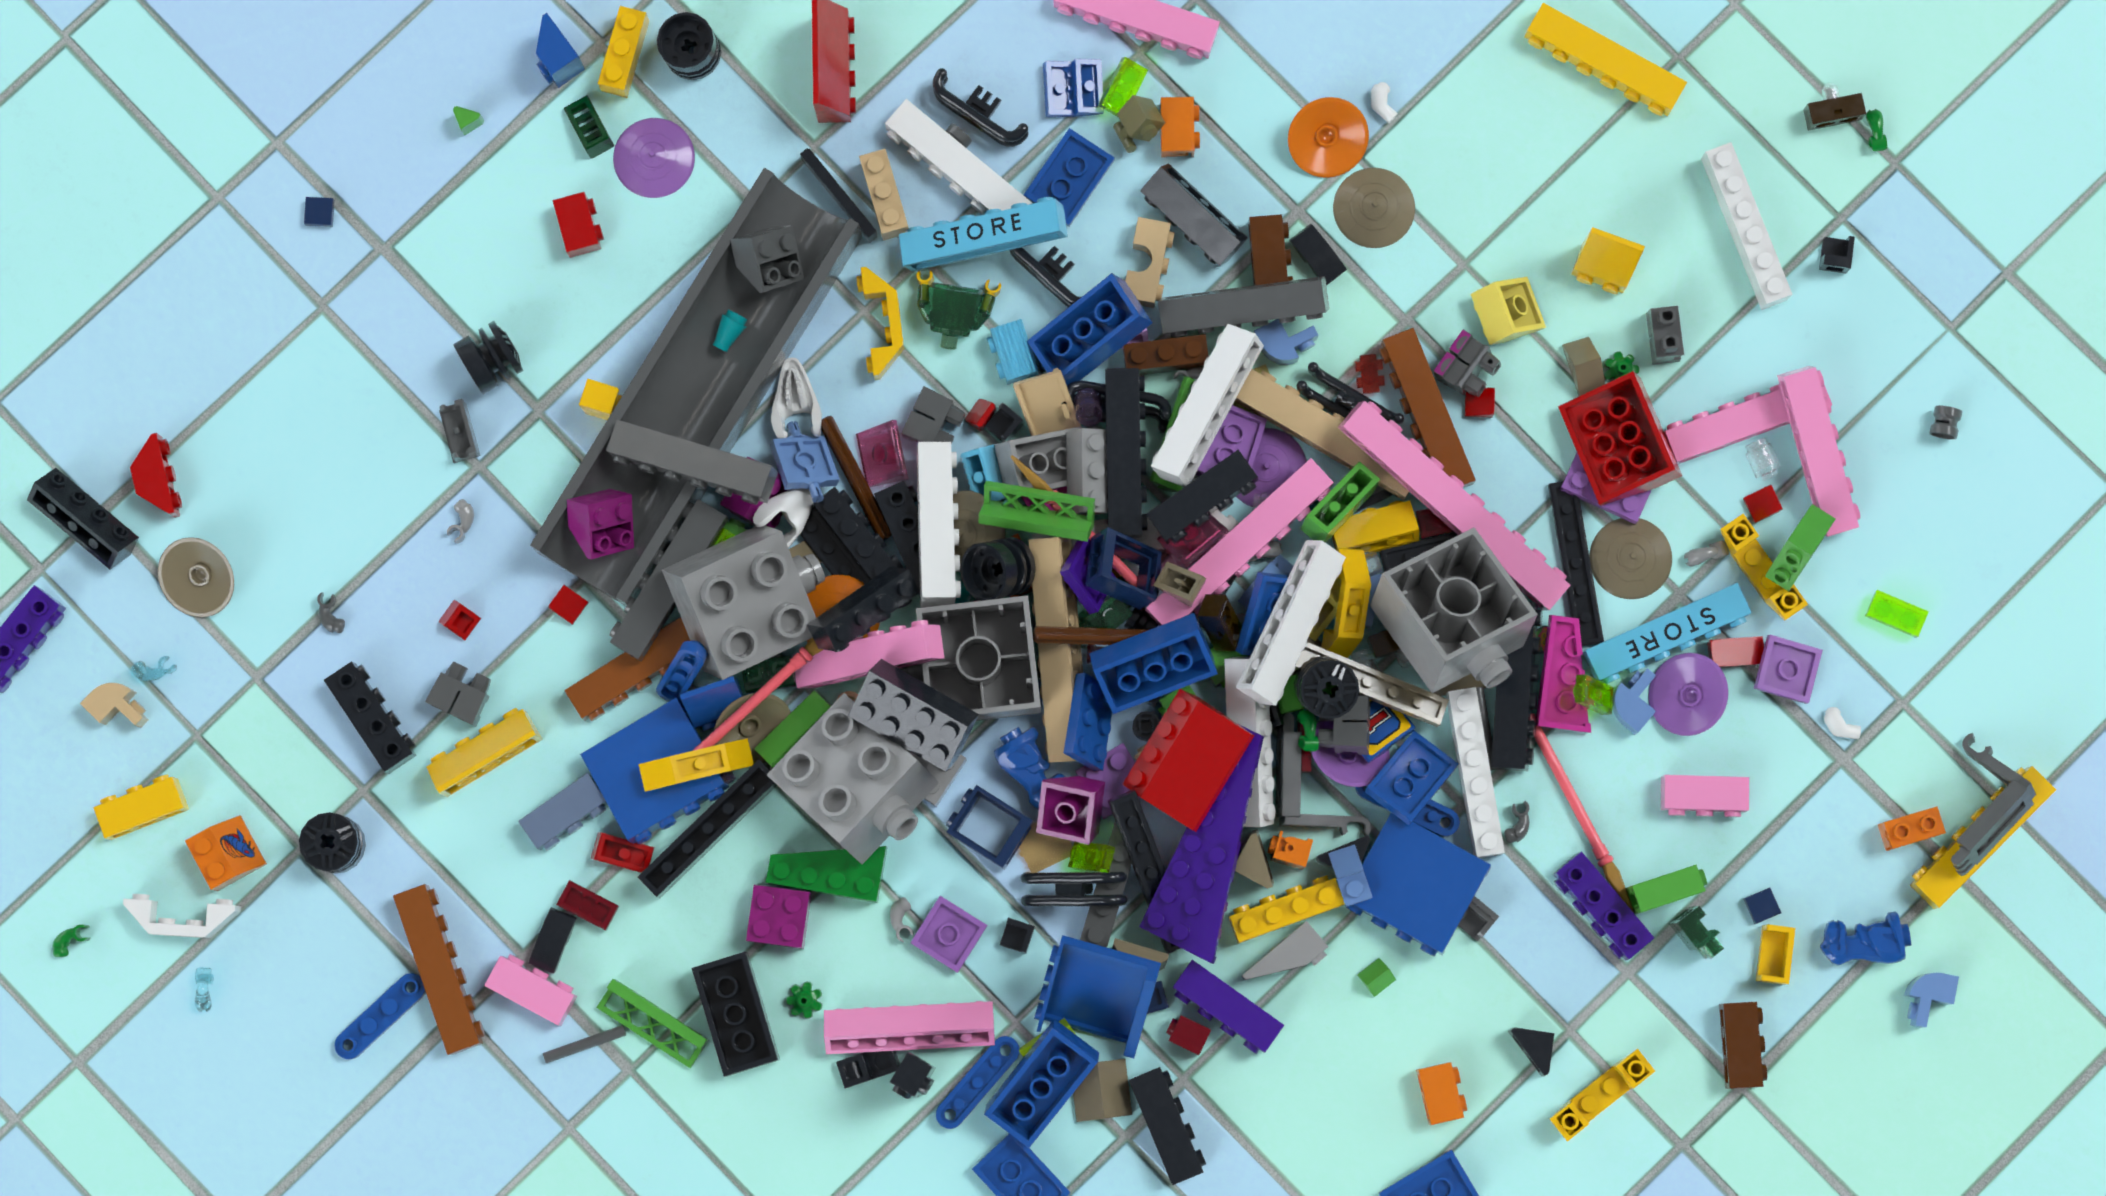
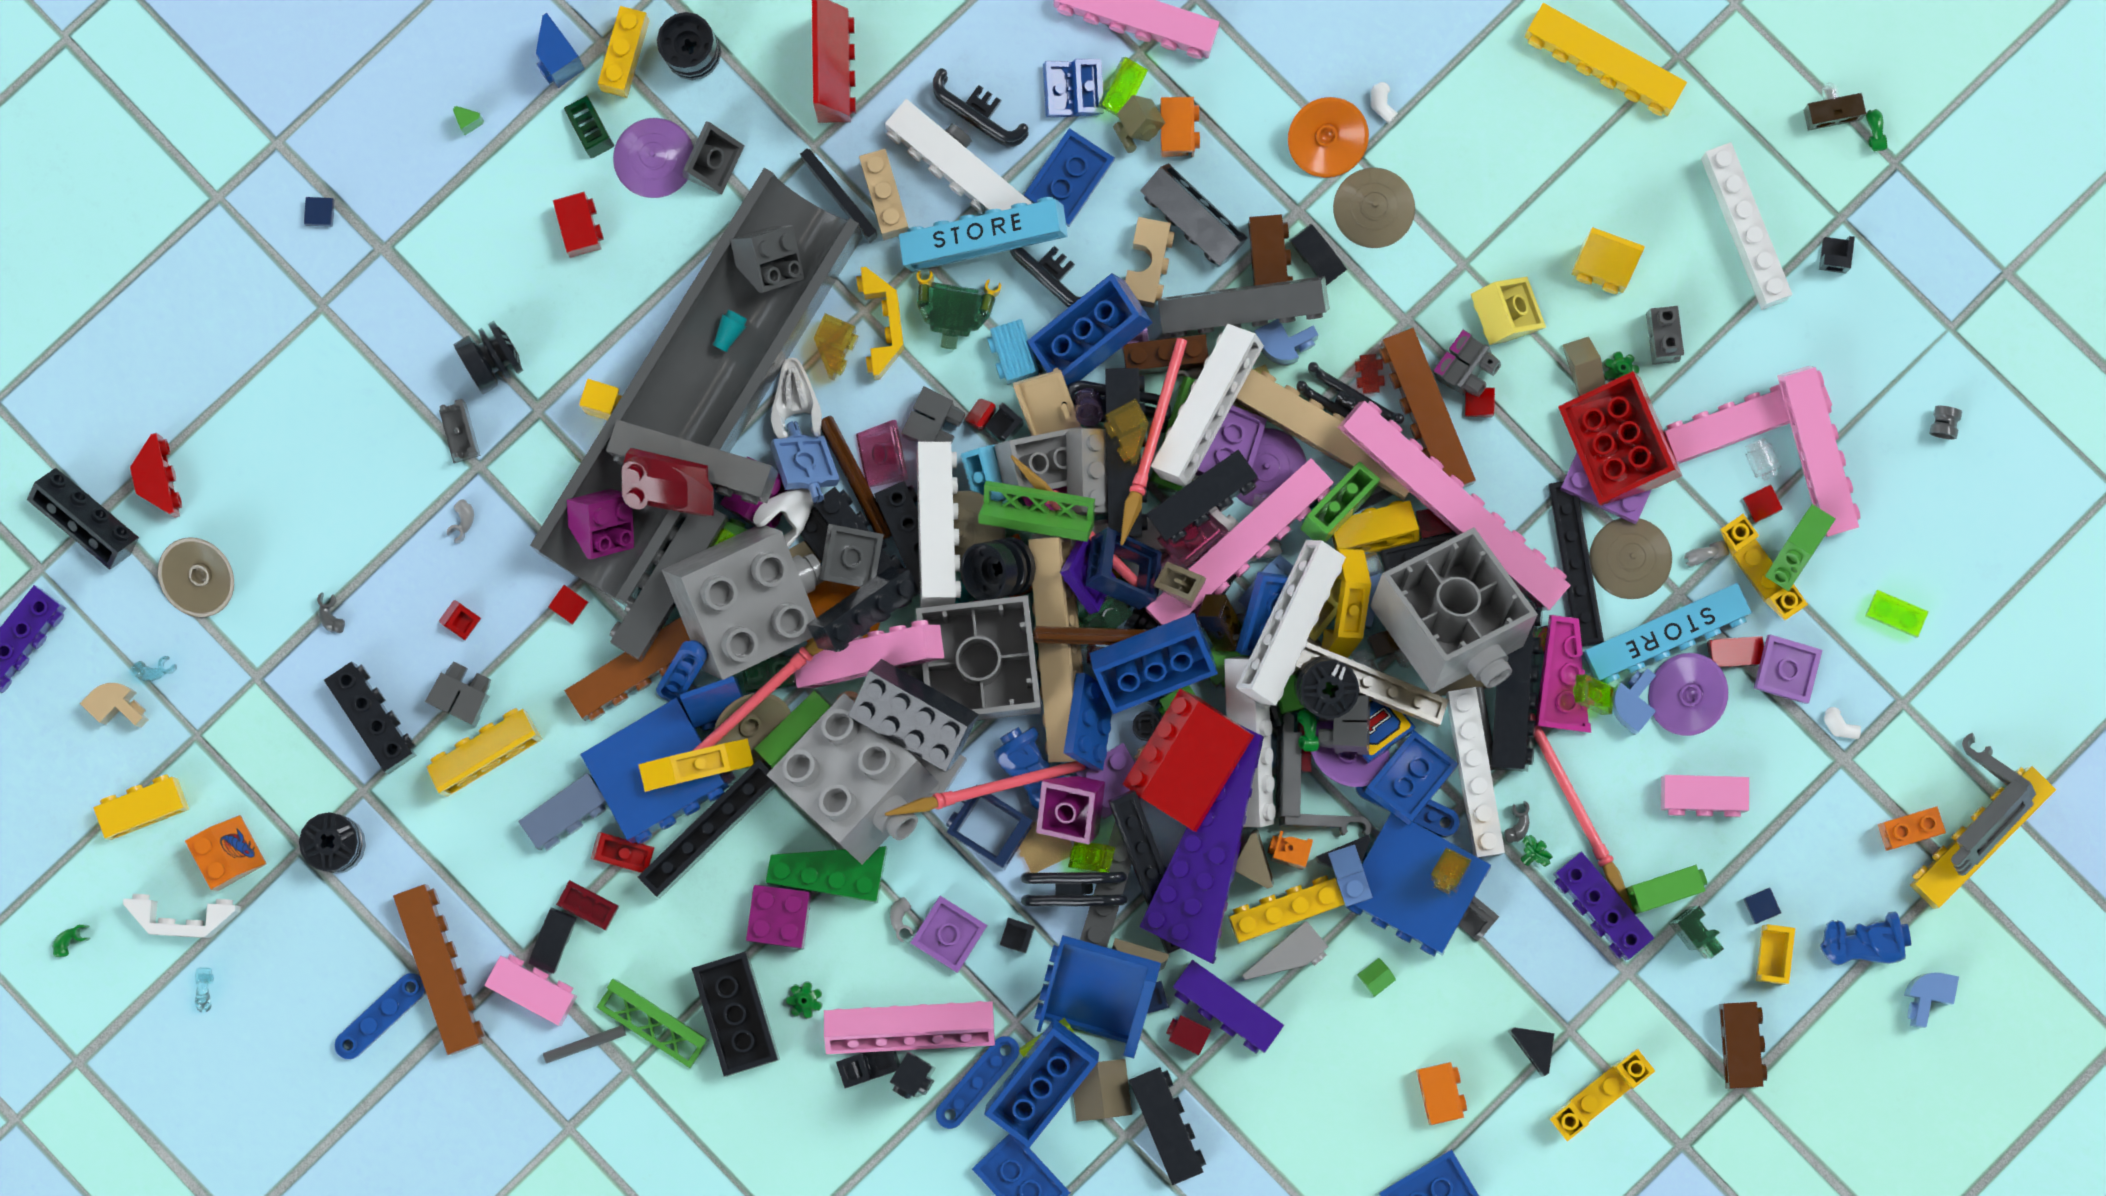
(666, 483): none -> dark red slope
(713, 158): none -> dark grey slope
(833, 341): none -> clear yellow slope
(850, 555): none -> dark grey hinge
(949, 798): none -> coral piece
(1130, 429): none -> clear yellow slope
(1133, 503): none -> coral piece
(1450, 871): none -> clear yellow slope
(1535, 851): none -> green plant

